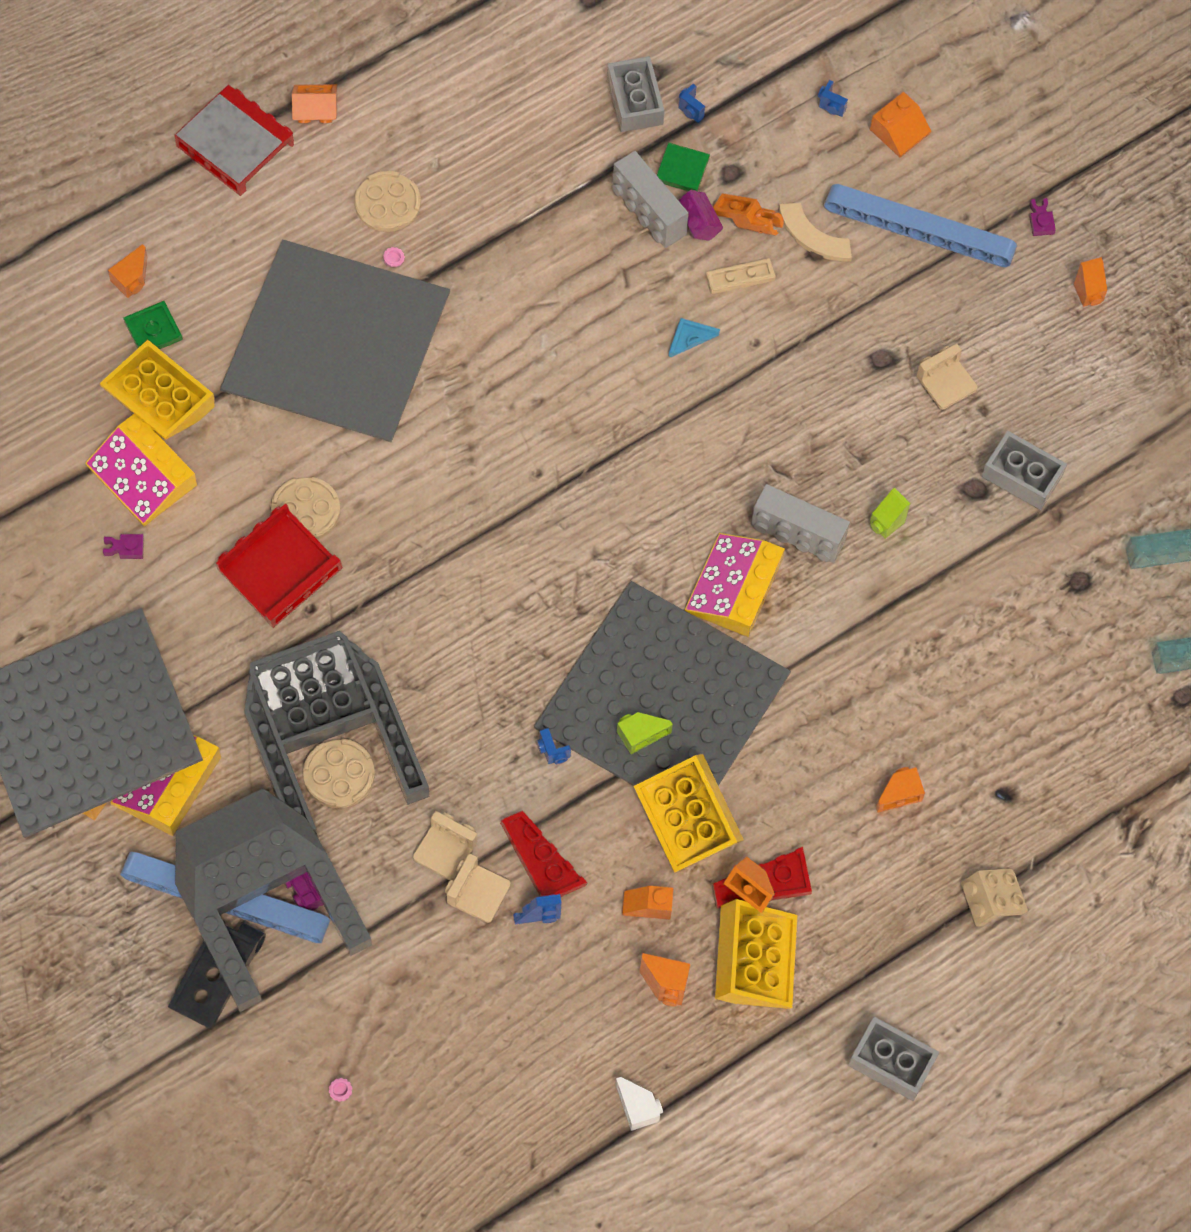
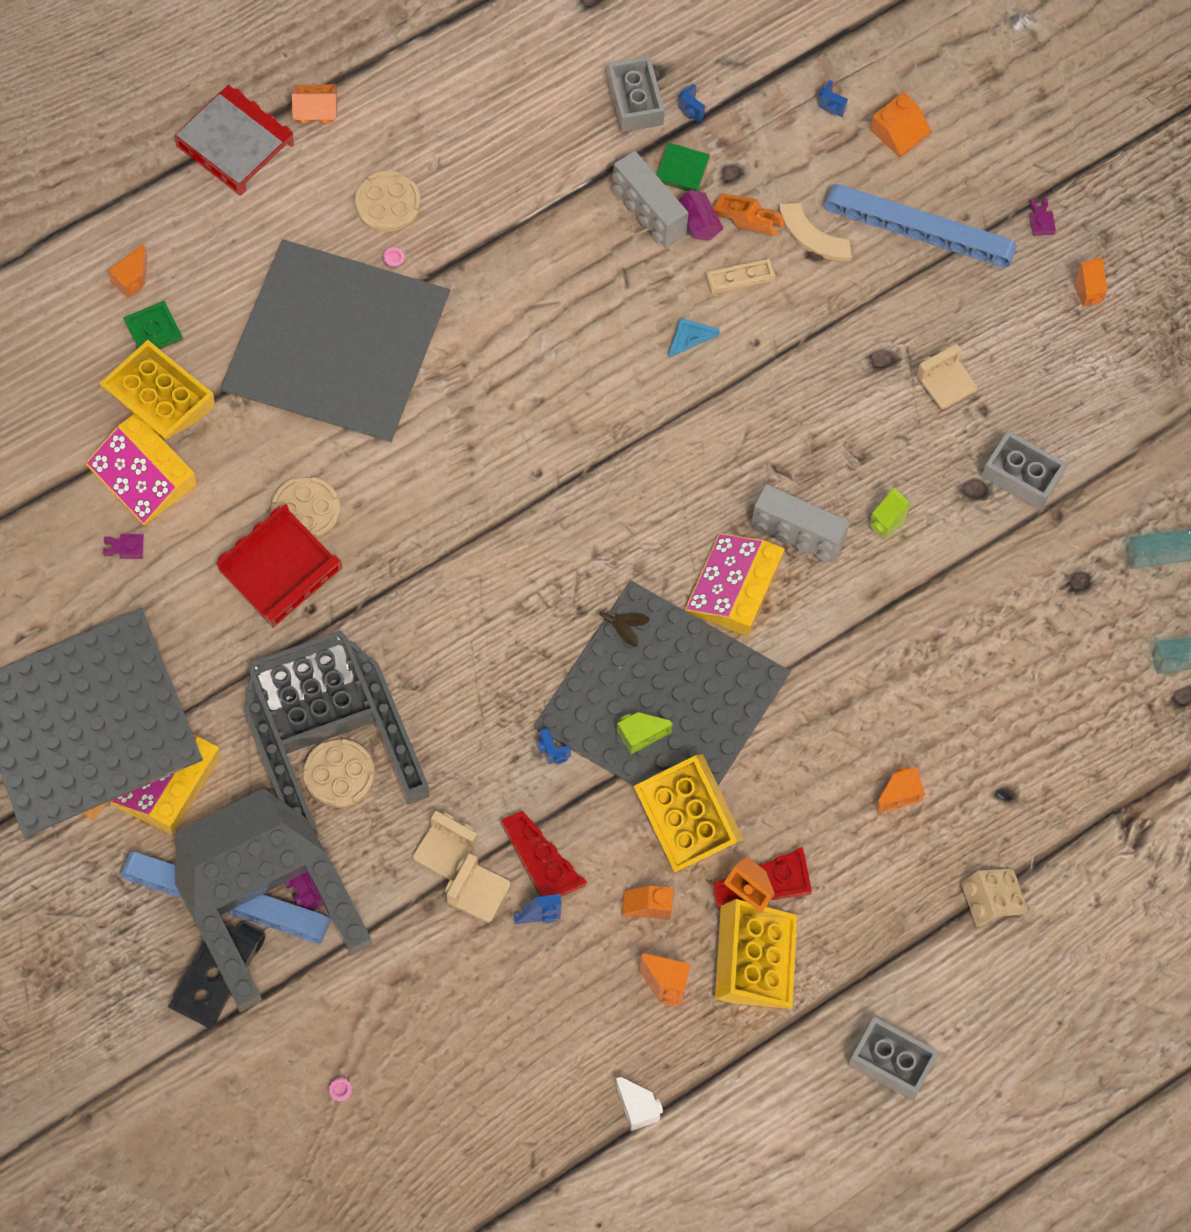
(622, 624): none -> dark brown piece

